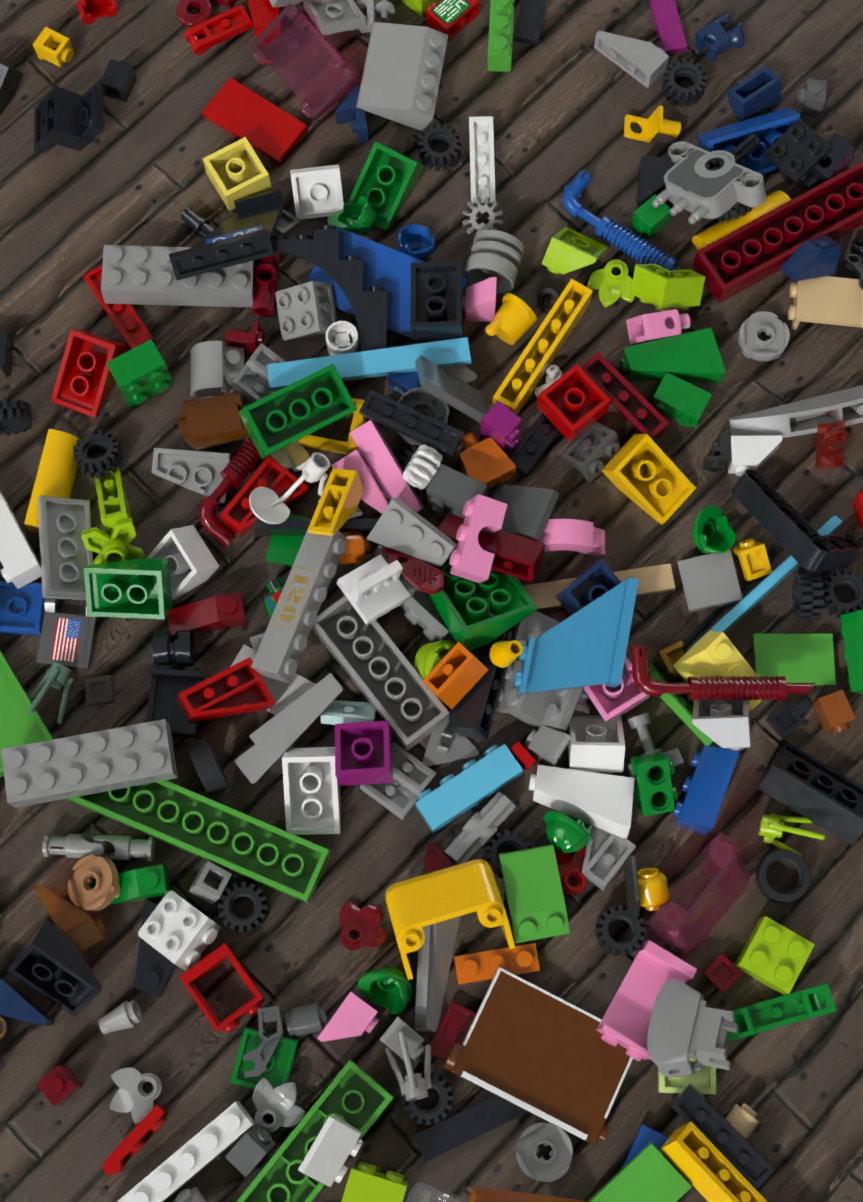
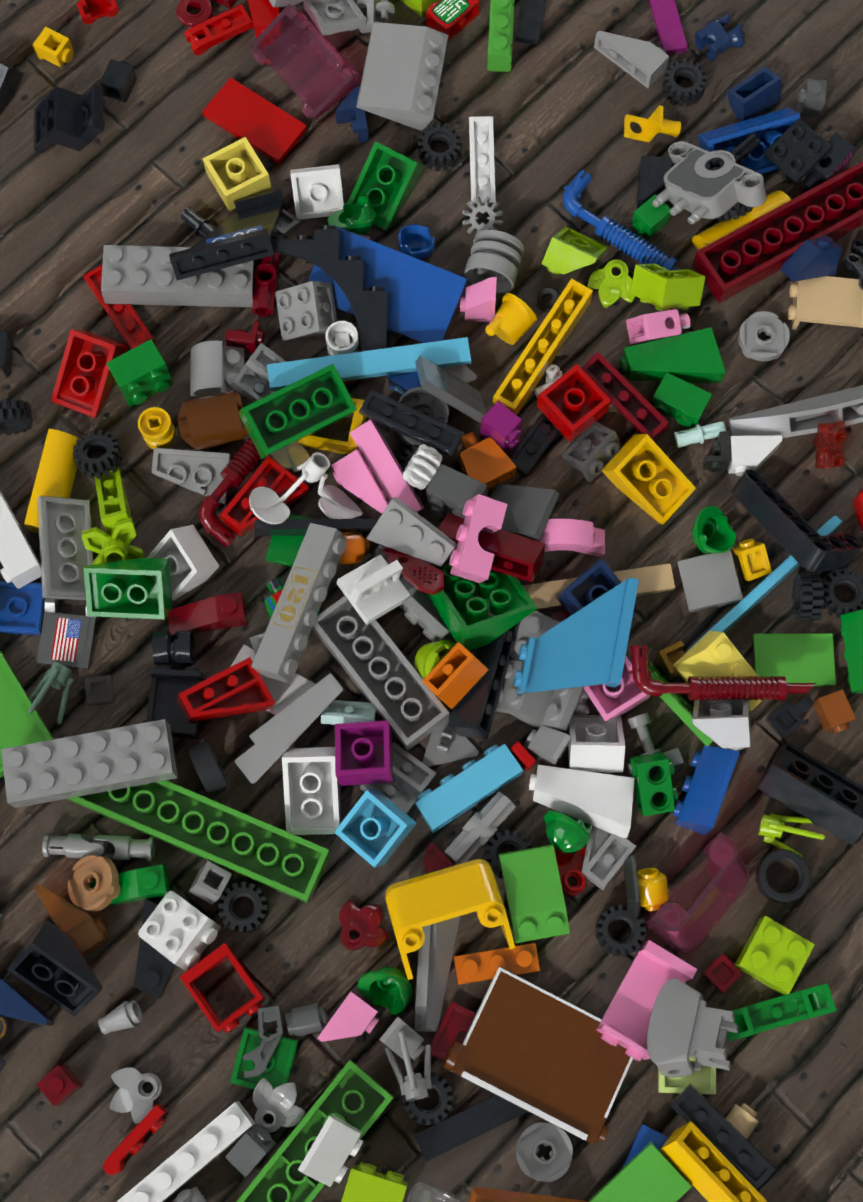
(157, 428): none -> yellow wheel
(337, 502): yellow slope -> none
(375, 827): none -> medium azure brick
(436, 301): black slope -> none
(505, 652): yellow cone -> none
(698, 434): none -> light aqua axle

